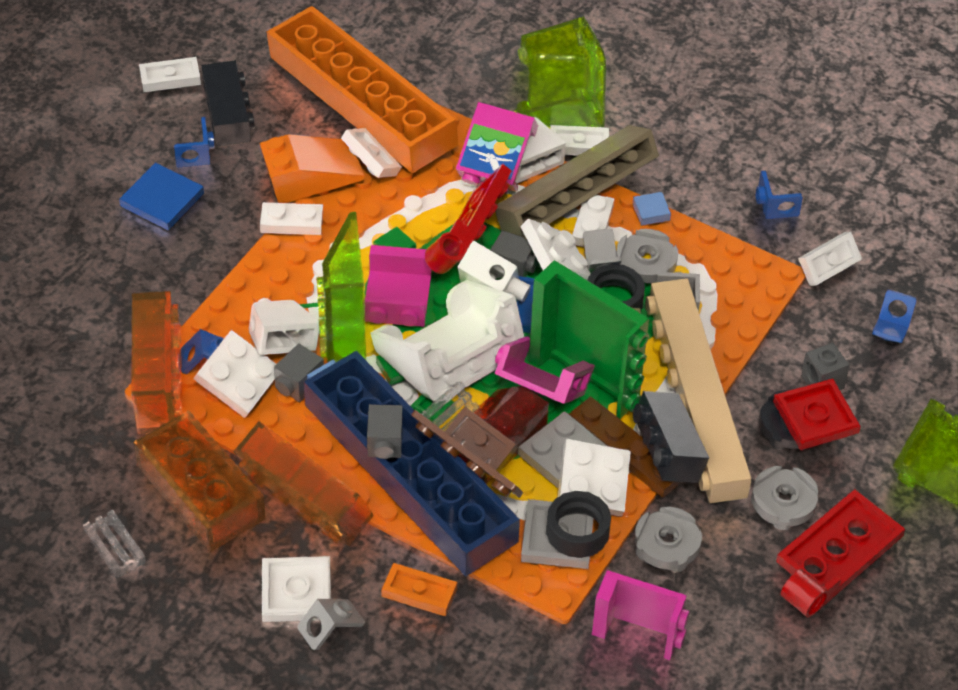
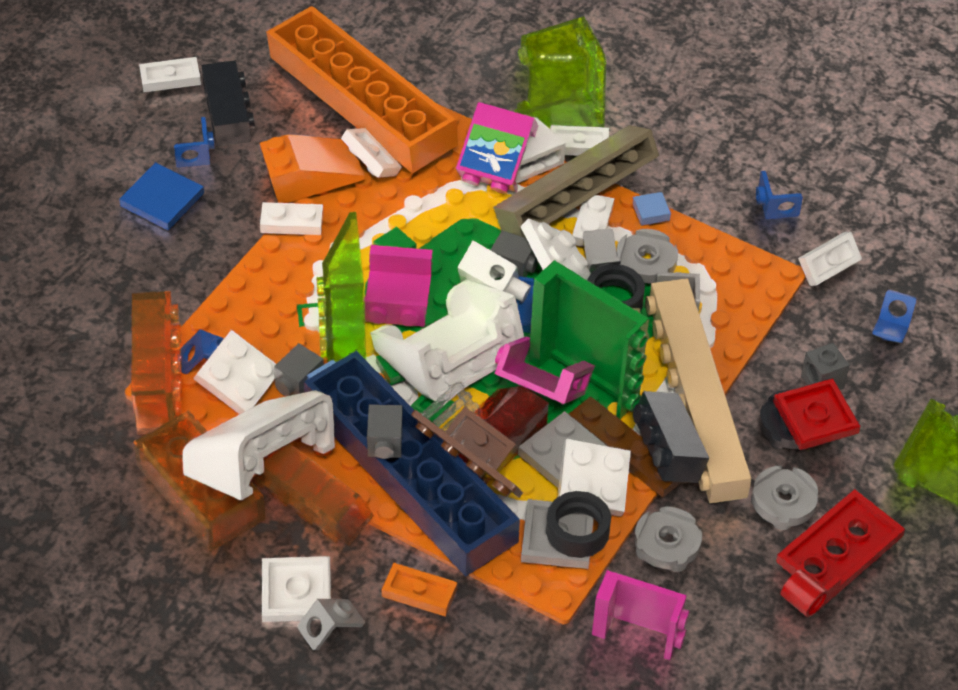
(102, 524): clear tile -> none
(235, 450): none -> white windscreen
(282, 325): white torso -> none
(469, 226): red hinge -> none

